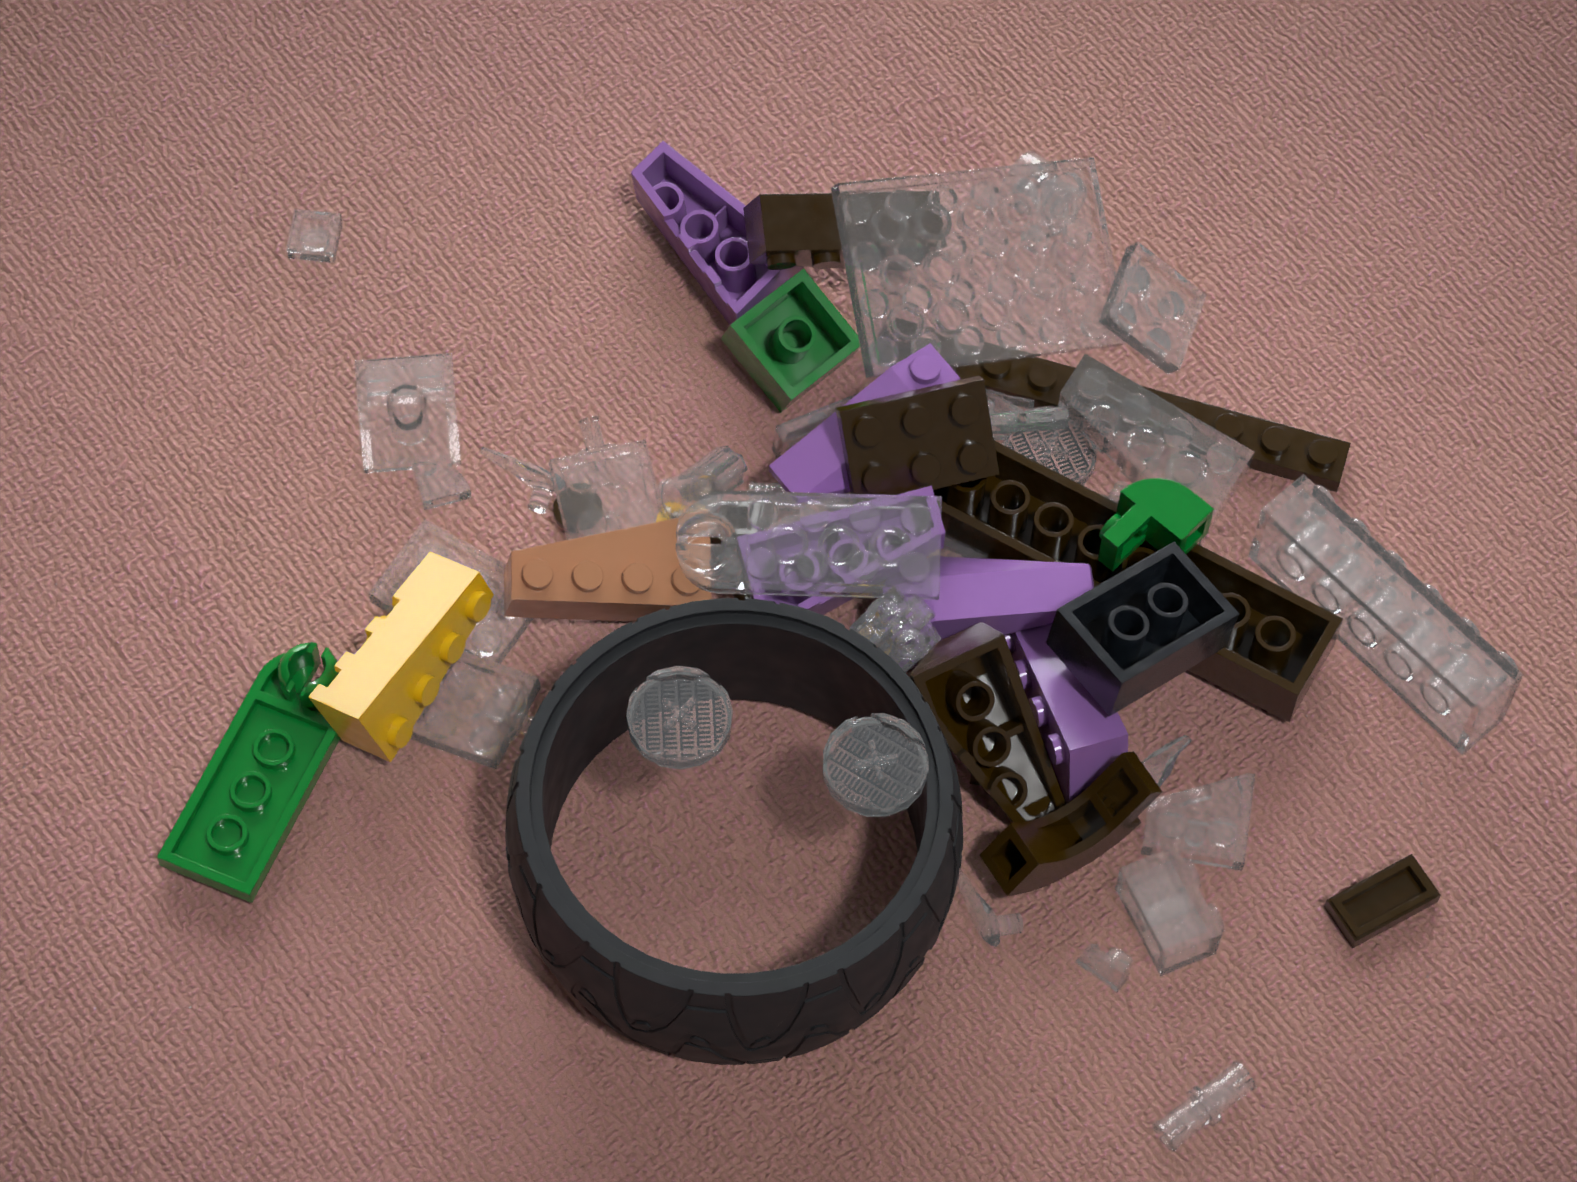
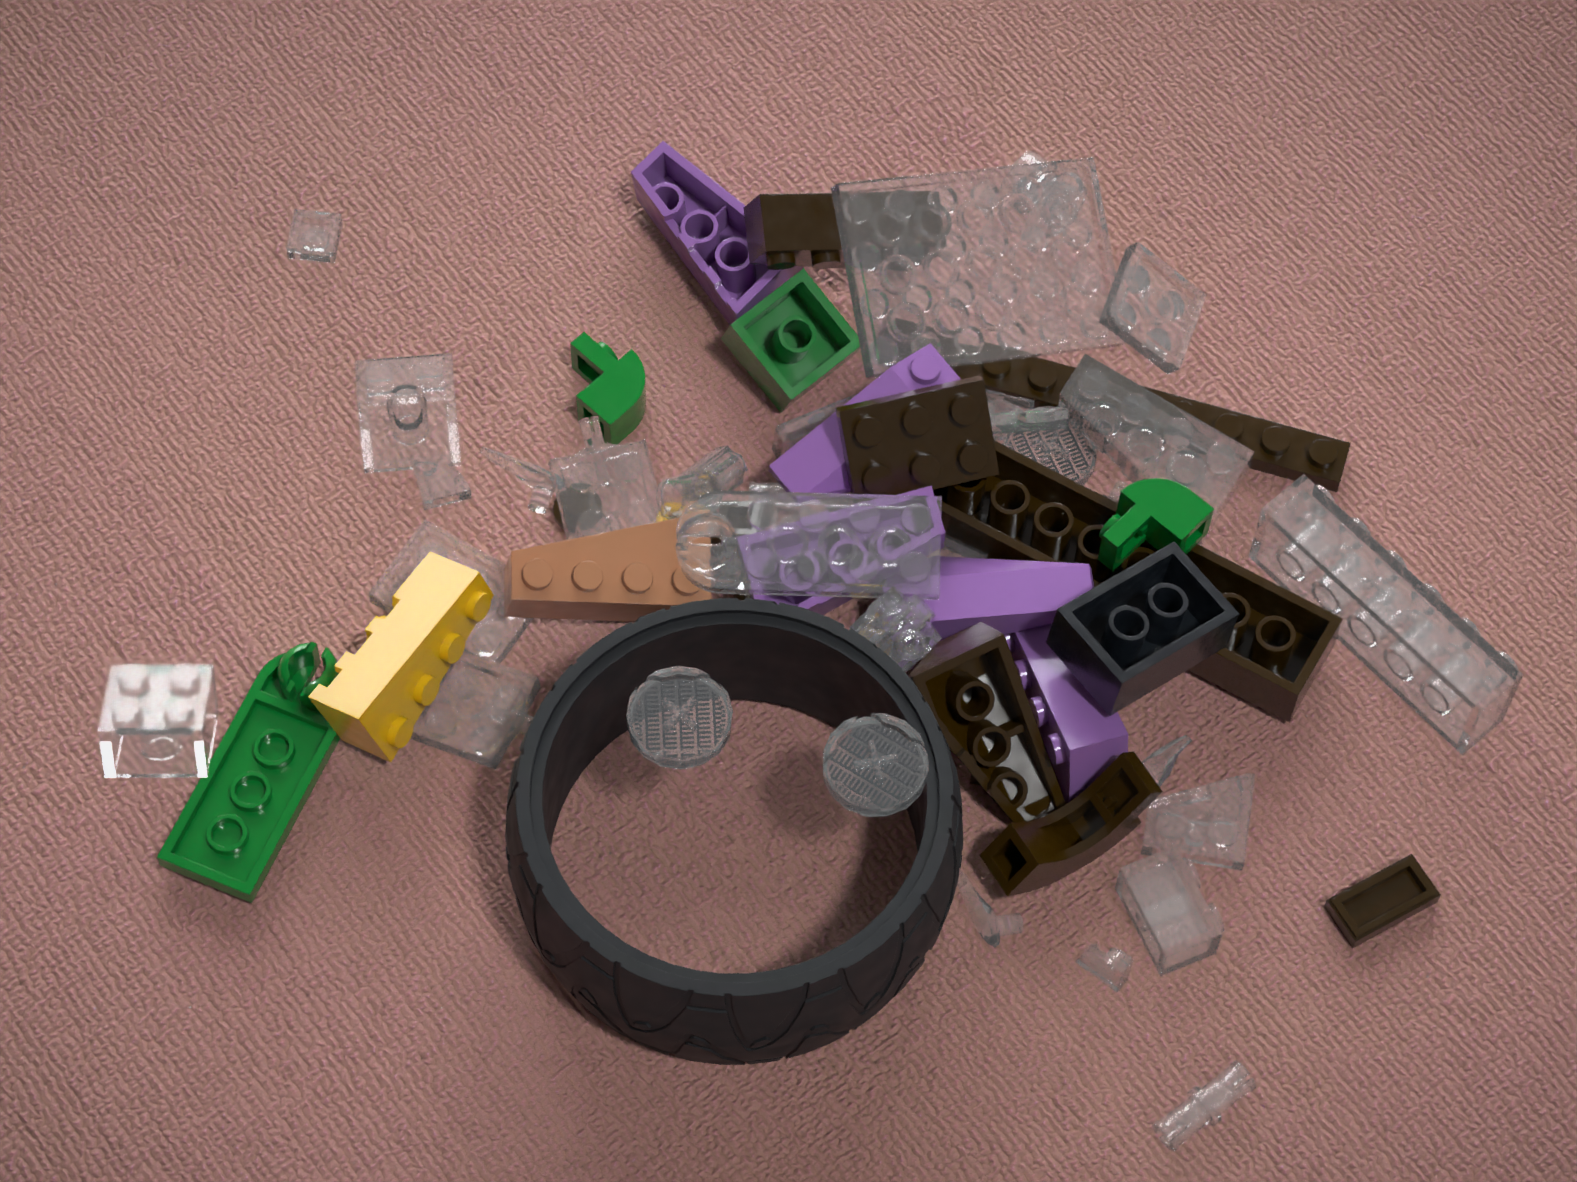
(158, 721): none -> clear brick
(614, 388): none -> green brick

